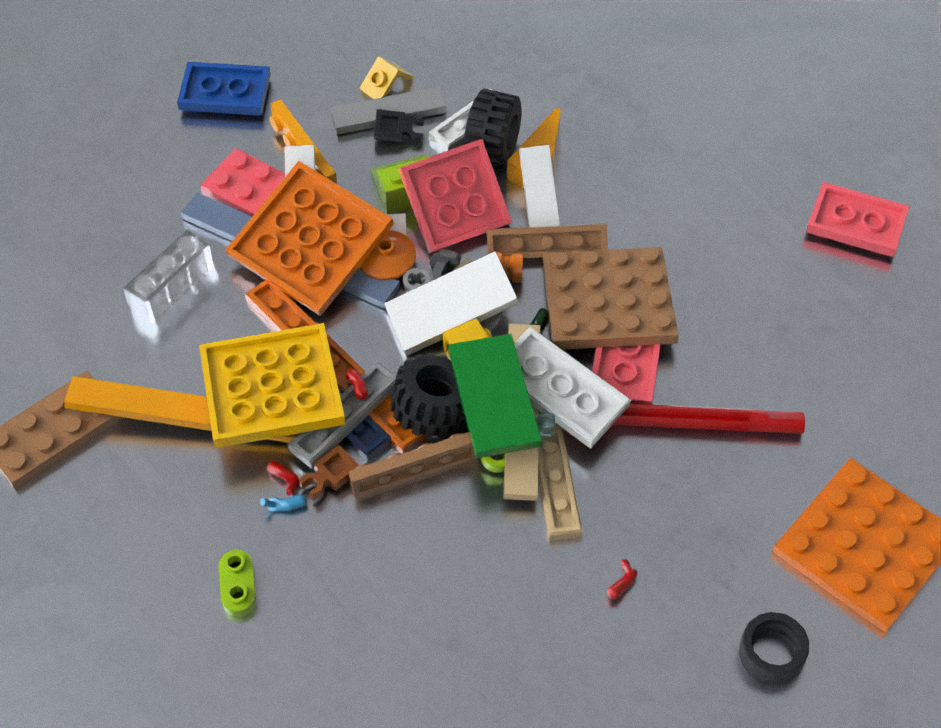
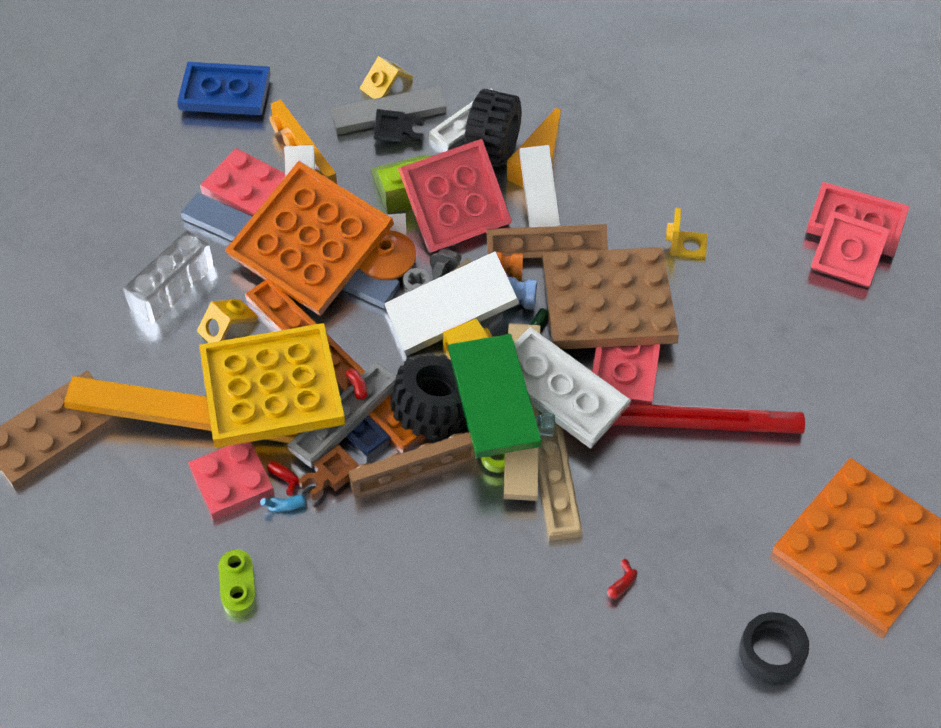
(225, 313): none -> yellow bracket
(231, 479): none -> coral plate
(524, 292): none -> light blue wheel
(679, 237): none -> yellow bracket
(850, 249): none -> coral plate

